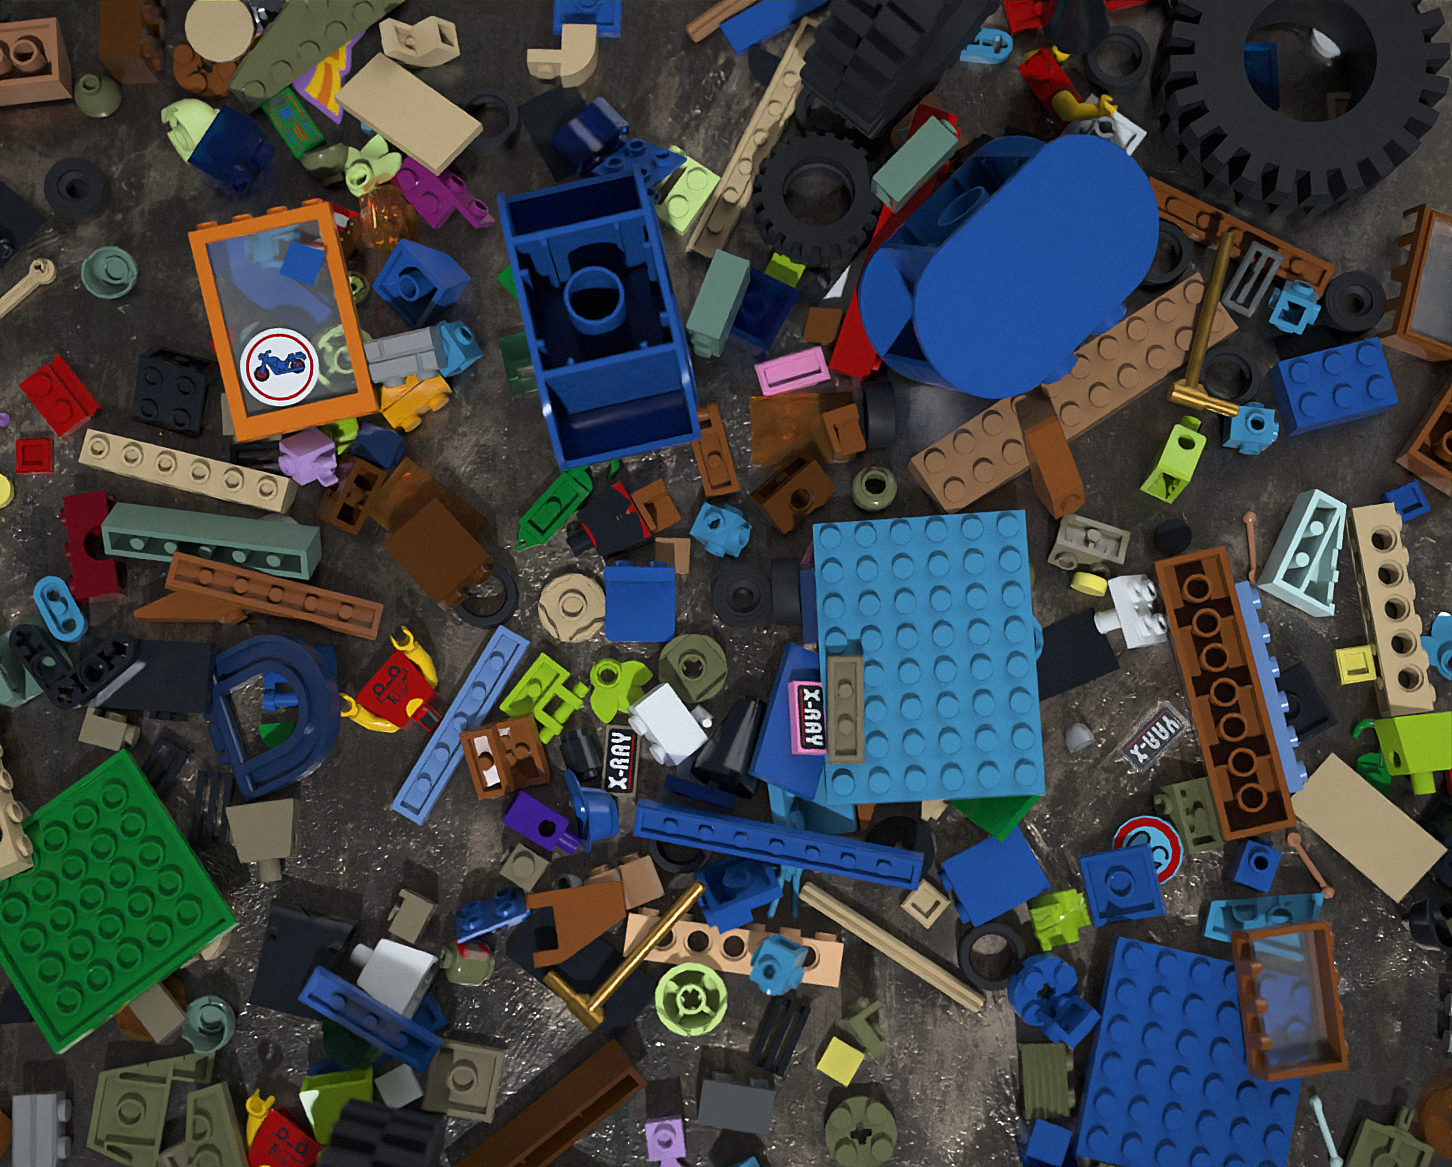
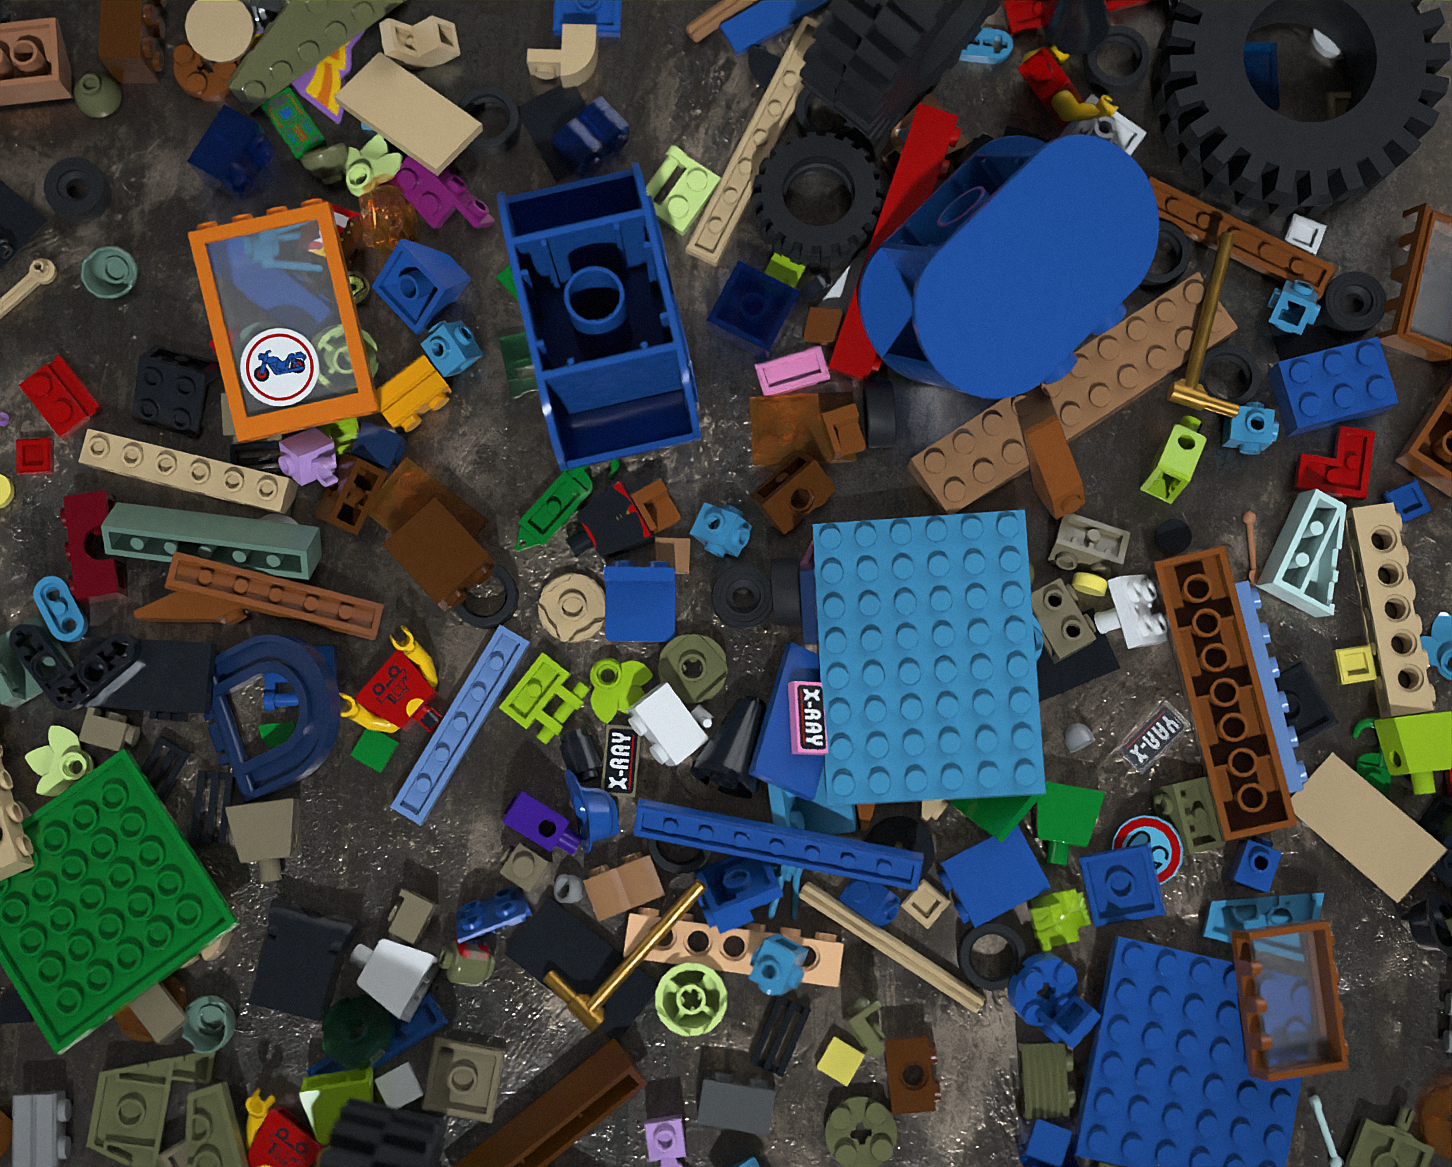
(56, 761): none -> yellowish green plate
(189, 123): yellowish green cylinder -> none
(303, 263): blue tile -> none
(370, 1019): blue tile -> none
(375, 749): none -> green tile
(405, 355): light grey brick -> none
(505, 756): dark orange slope -> none
(579, 916): dark orange flag -> none
(654, 163): blue hinge -> none
(700, 792): clear blue tile -> none
(714, 456): dark orange plate -> none
(717, 304): sand green brick -> none
(846, 710): dark tan tile -> none
(871, 901): none -> blue bracket
(882, 480): olive head -> none
(904, 1096): none -> reddish brown brick
(915, 164): sand green brick -> none
(1061, 621): none -> dark tan brick
(1065, 819): none -> green torso
(1266, 252): dark grey tile -> none
(1294, 839): nougat hinge -> none
(1304, 234): none -> white tile
(1345, 473): none -> red plate

